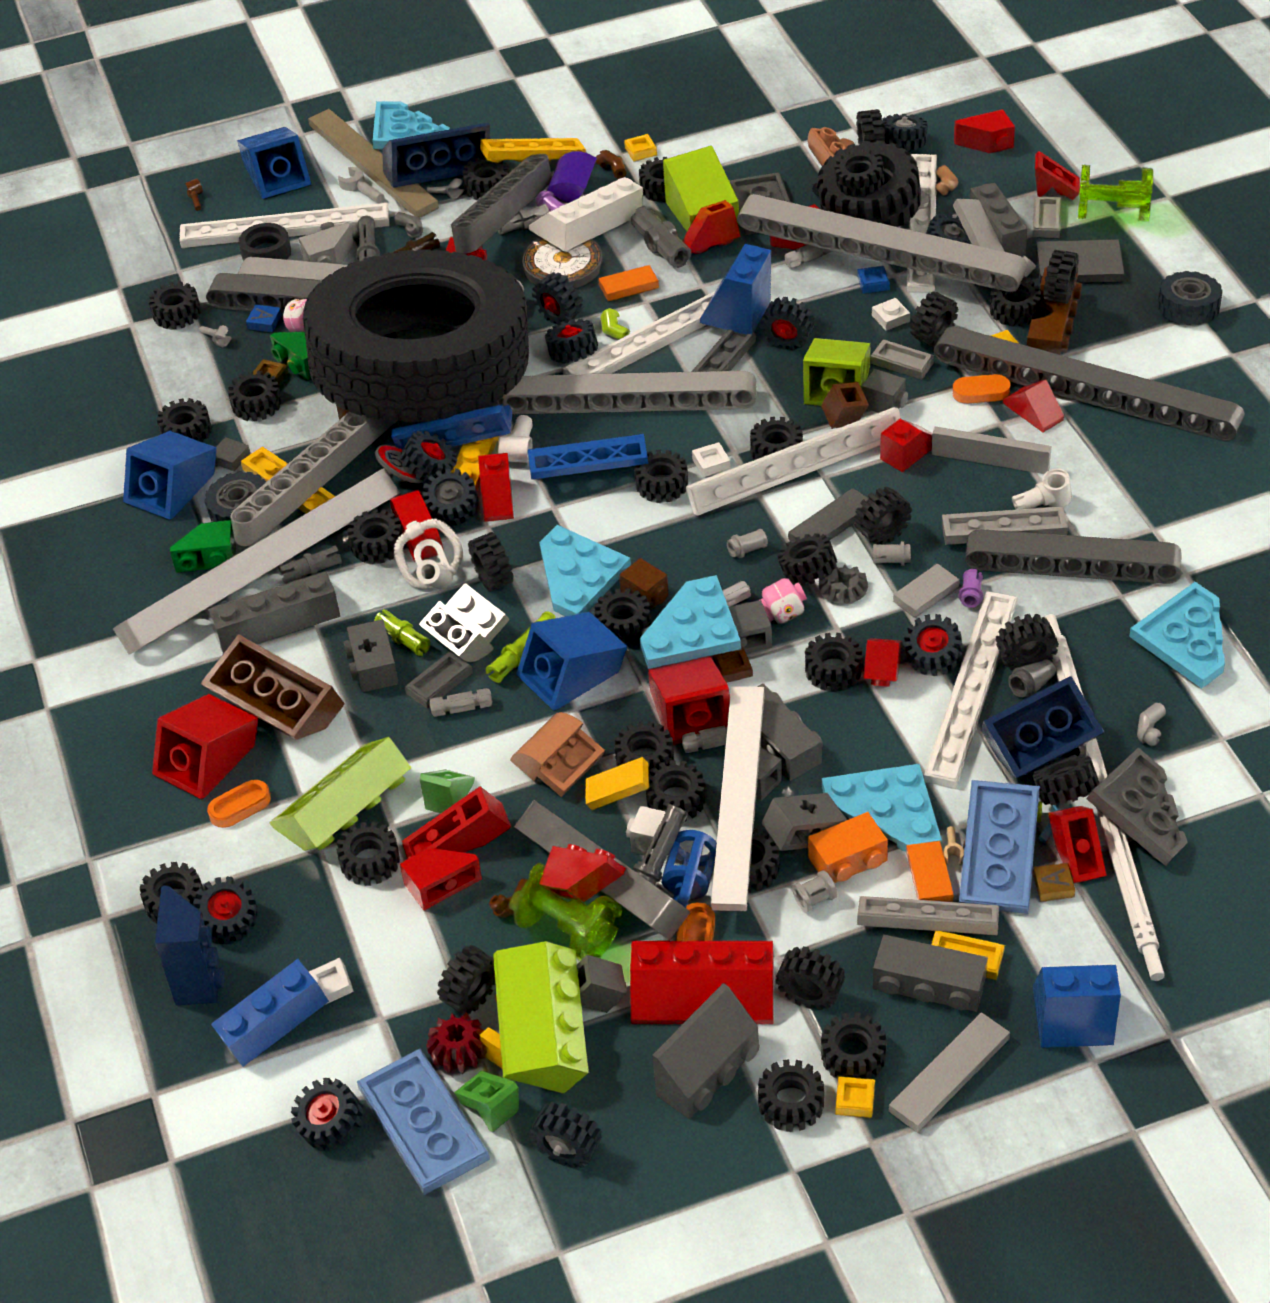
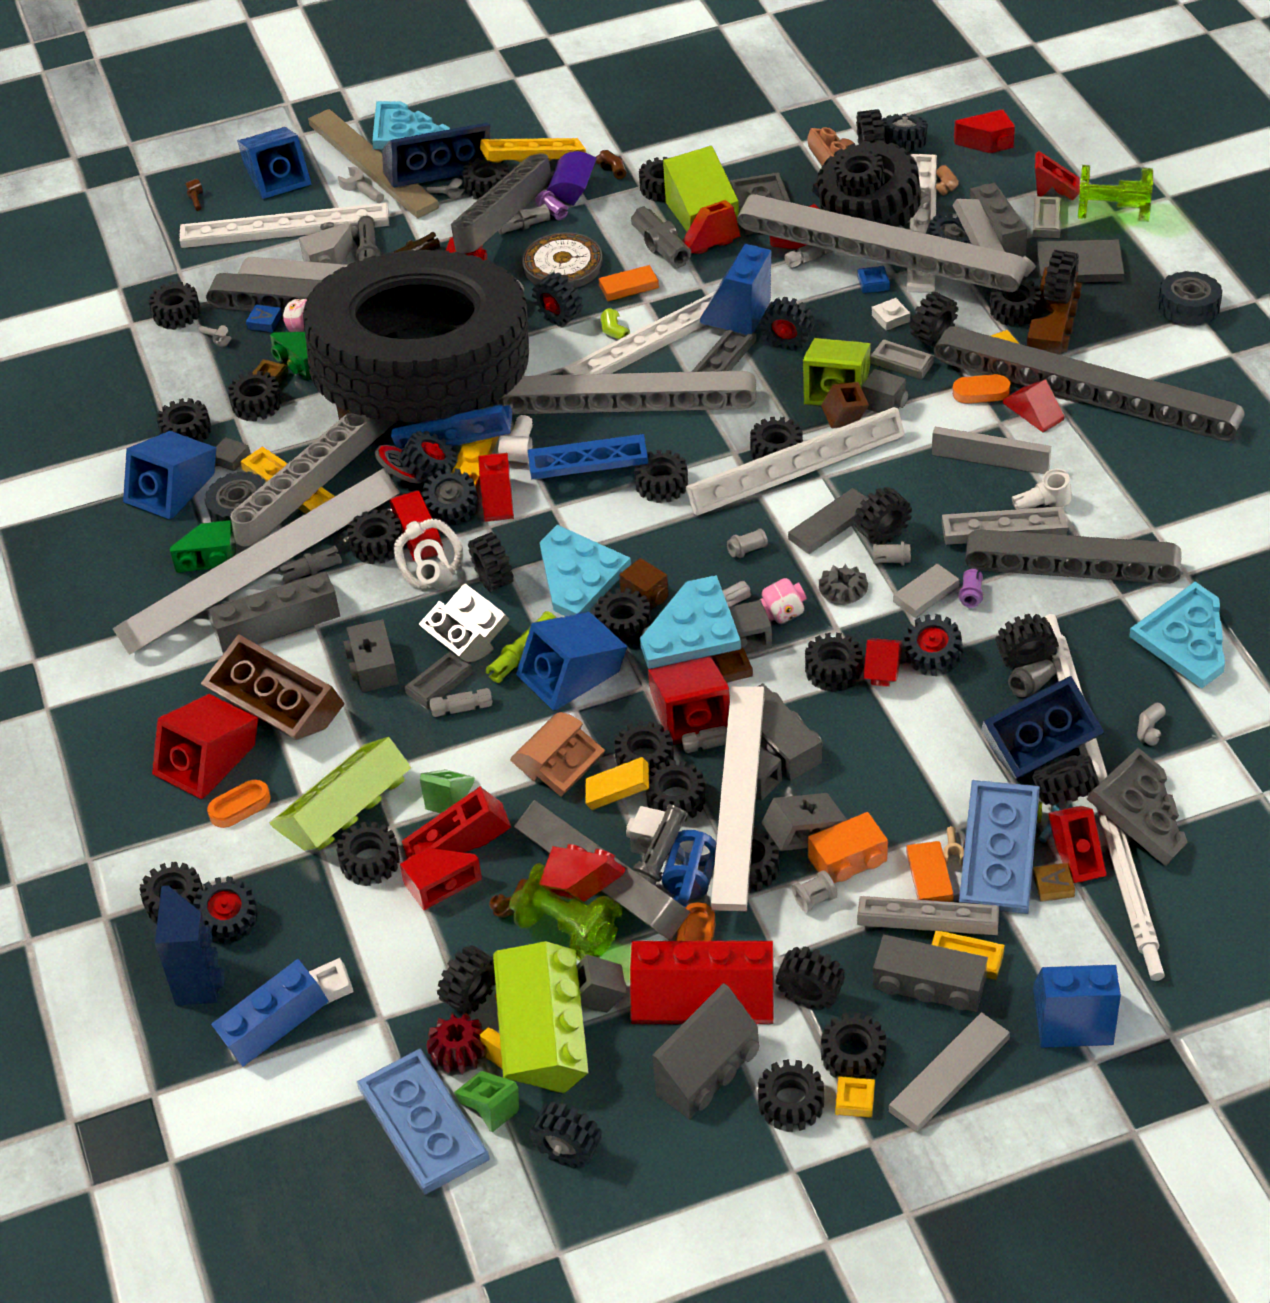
(261, 234): black tyre -> none
(327, 1114): black wheel -> none
(404, 633): lime pin -> none
(412, 224): dark grey arm -> none
(571, 341): black wheel -> none
(590, 214): white slope -> none
(640, 147): yellow tile -> none
(711, 459): white plate -> none
(807, 559): black tyre -> none
(894, 800): medium azure plate -> none
(904, 444): red slope -> none
(969, 692): white tile -> none

